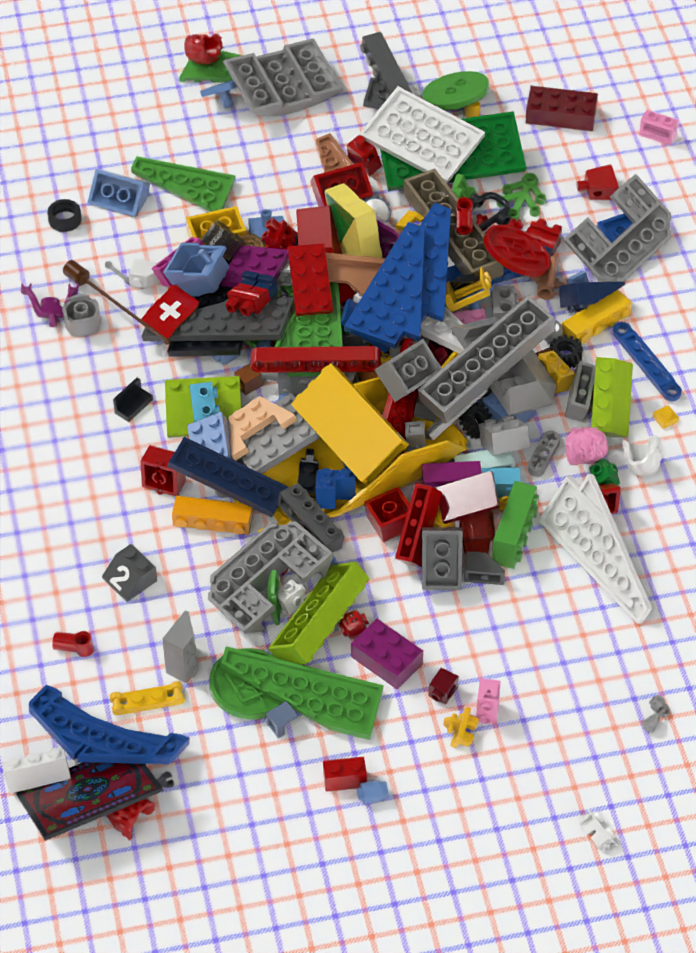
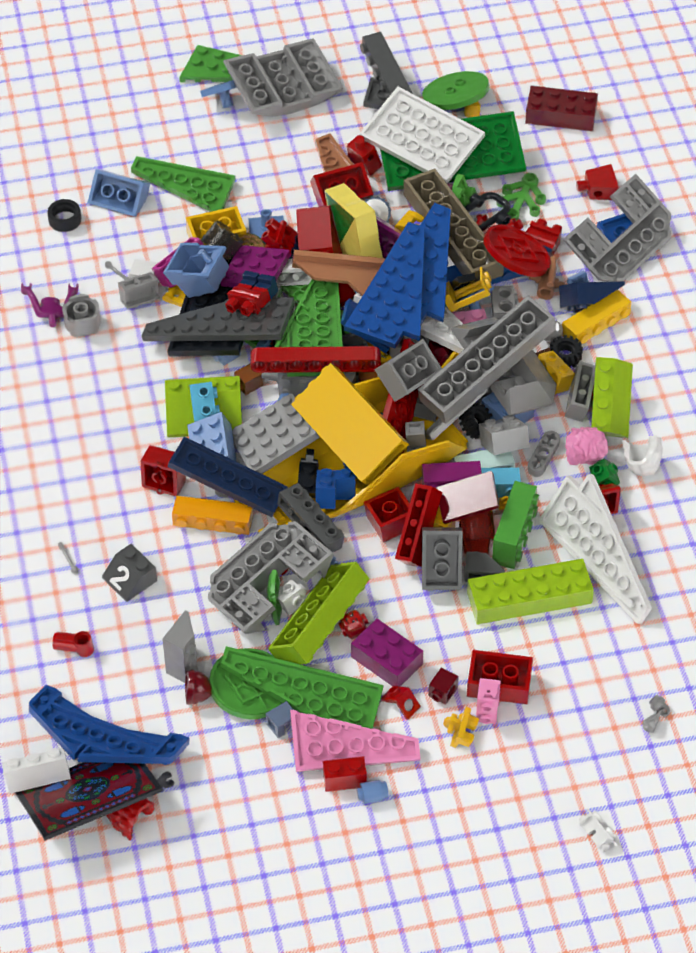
(74, 569): none -> light grey hinge
(131, 400): black panel -> none
(139, 290): none -> light grey hinge
(147, 699): yellow plate -> none
(161, 318): flag -> none
(197, 687): none -> dark red hat
(203, 48): red hair -> none
(252, 419): light nougat wing -> none
(310, 279): red plate -> none
(330, 739): none -> bright pink wing
(400, 695): none -> red bracket
(464, 216): red piece -> none
(510, 669): none -> red brick
(530, 591): none -> lime brick
(647, 361): blue plate -> none
(658, 127): bright pink hinge -> none
(665, 417): yellow plate -> none

